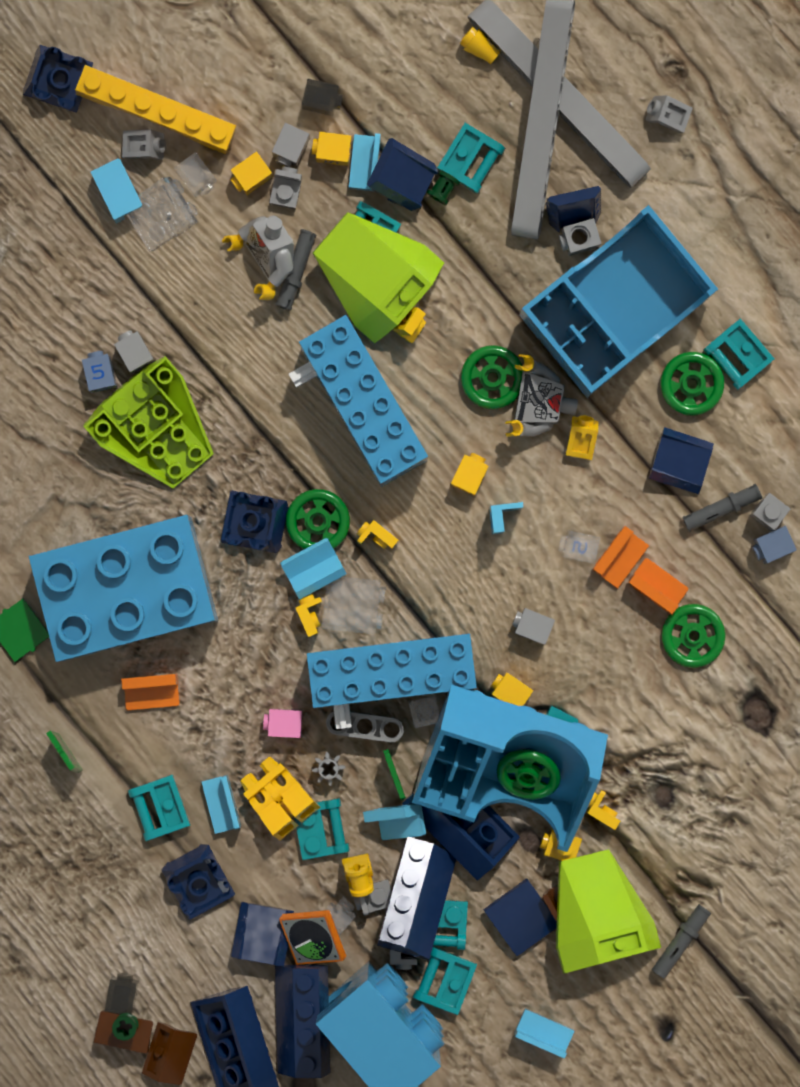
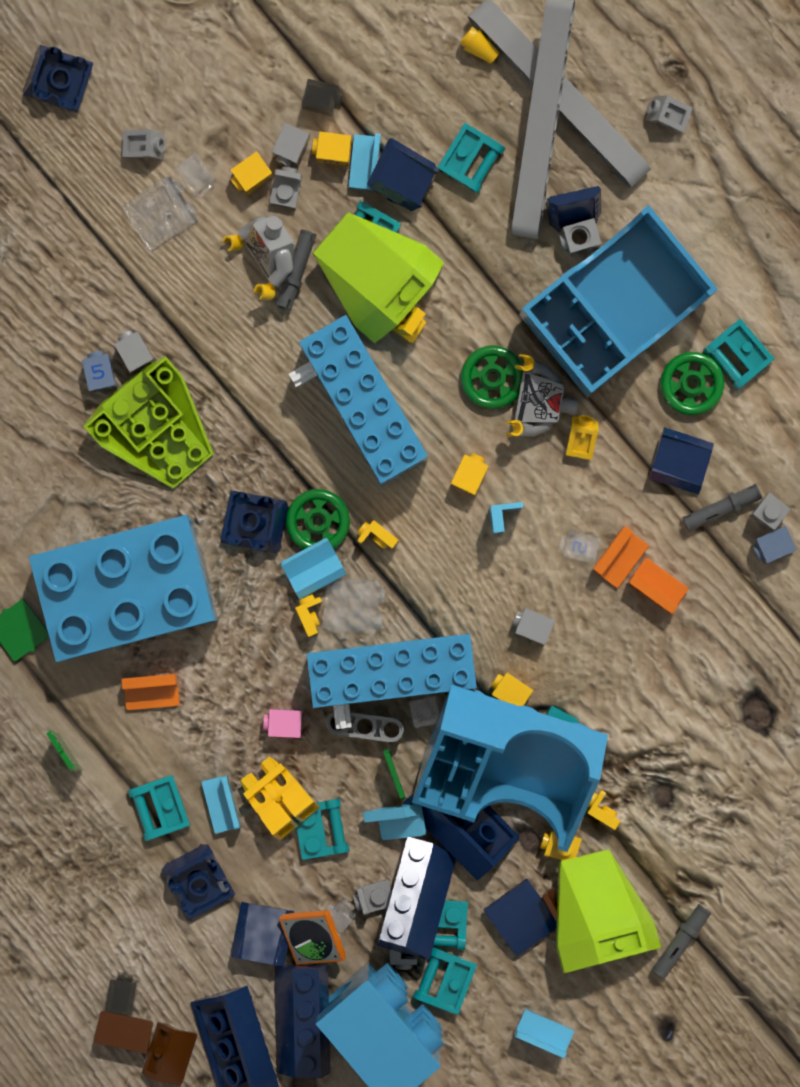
(116, 189): medium azure panel -> none
(122, 1034): dark green bush -> none
(155, 108): yellow arch -> none
(329, 776): light grey gear -> none
(359, 875): yellow piece -> none
(438, 192): dark green bush -> none
(528, 774): green plate -> none
(706, 617): green plate -> none

